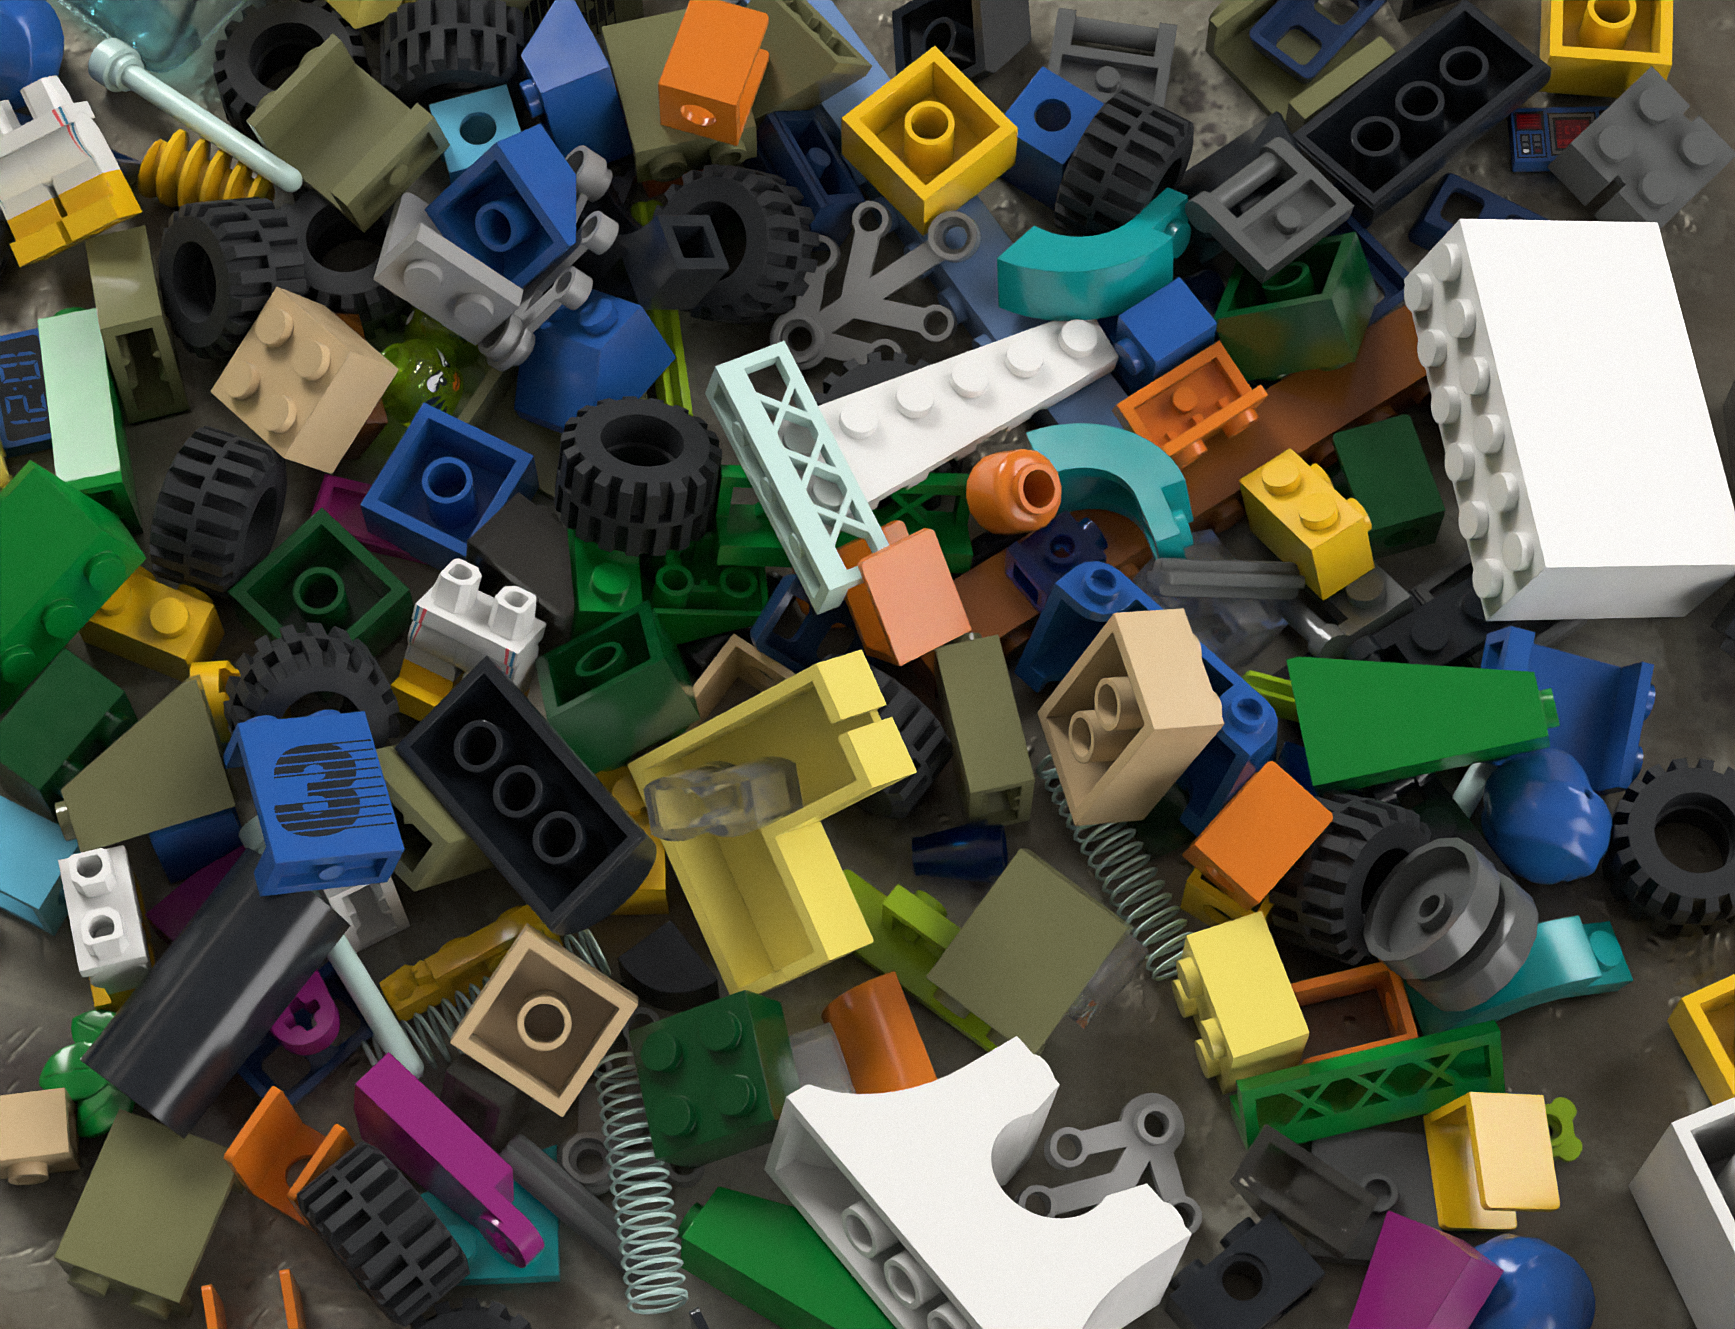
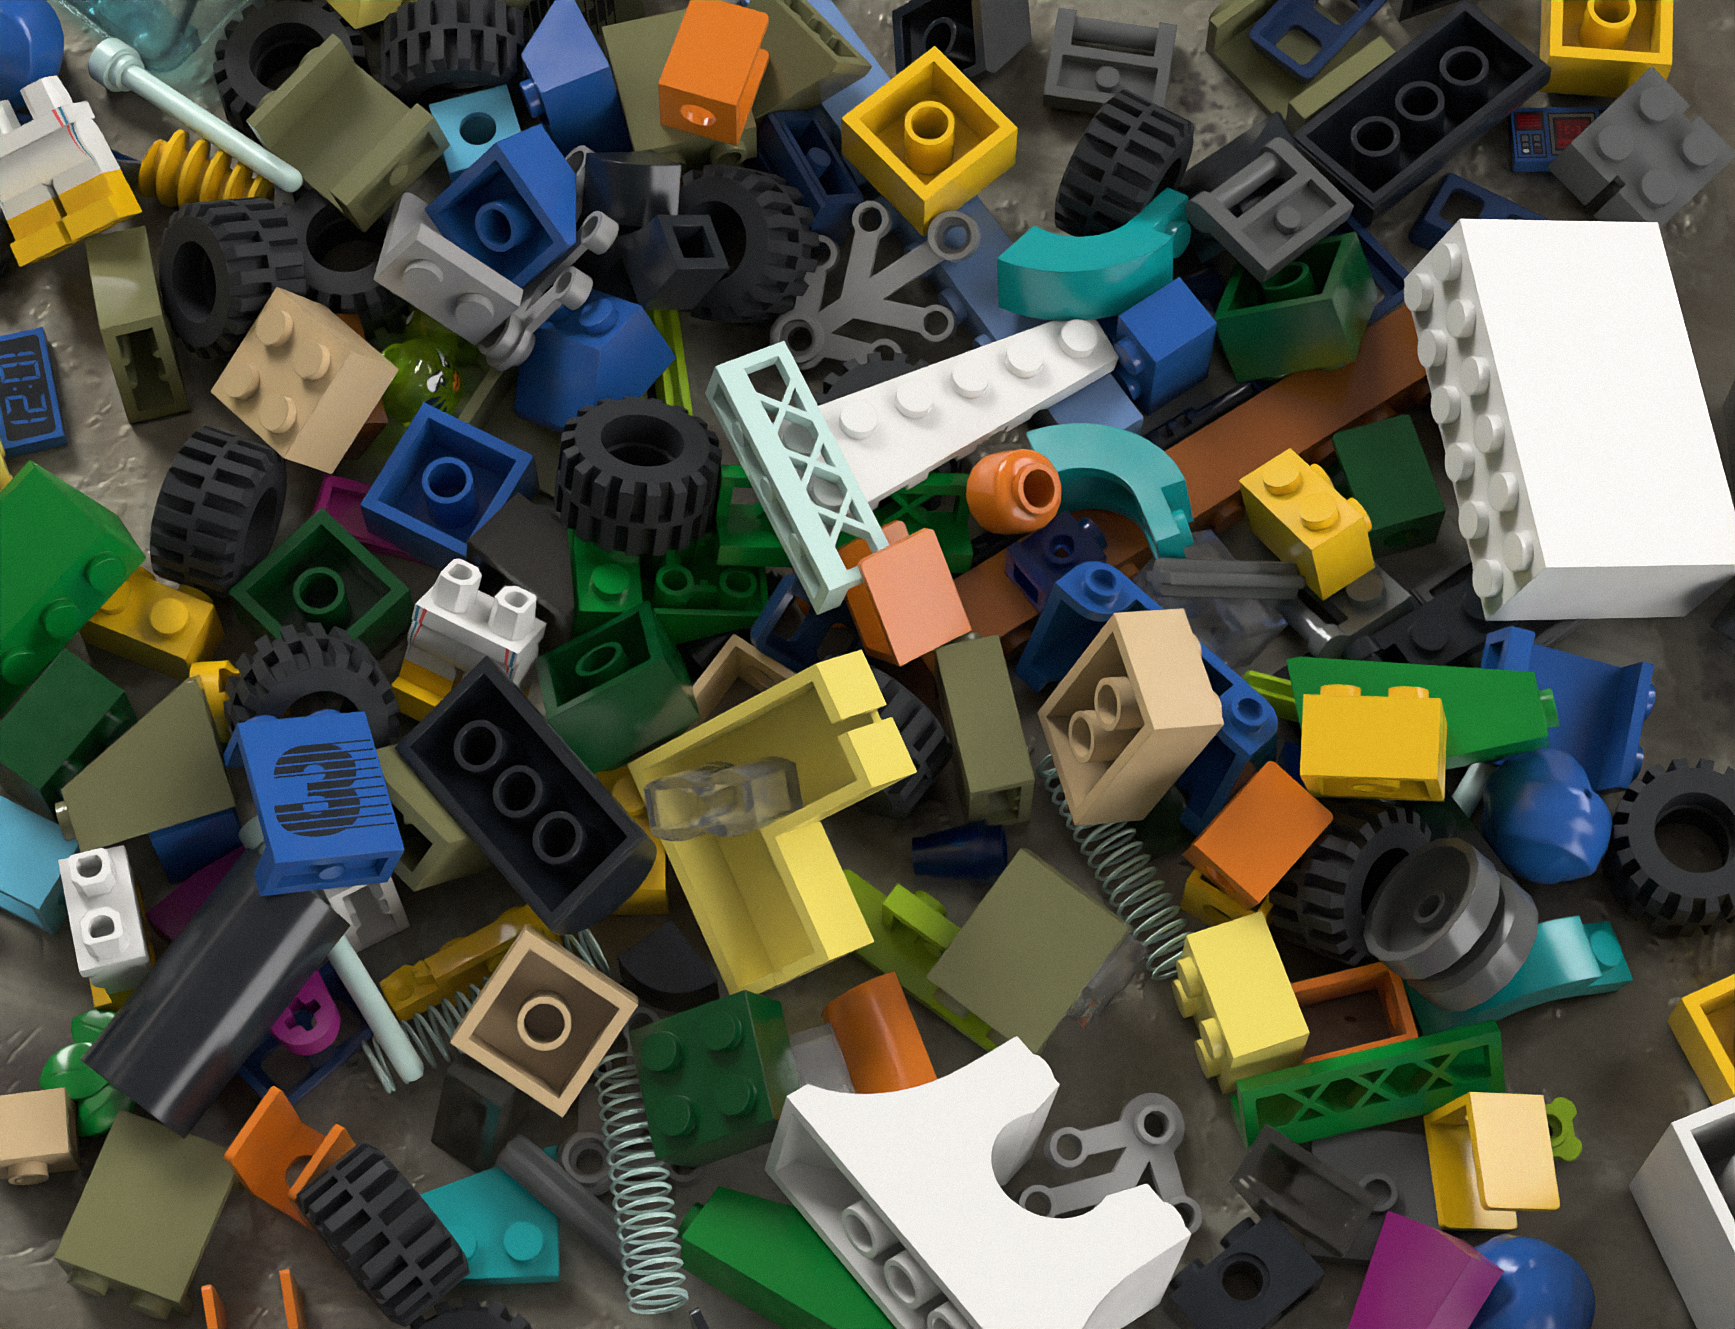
(87, 413): slope -> none
(443, 1156): magenta piece -> none
(631, 186): none -> black brick
(1048, 142): blue piece -> none
(1192, 405): orange bracket -> none
(1373, 744): none -> yellow brick

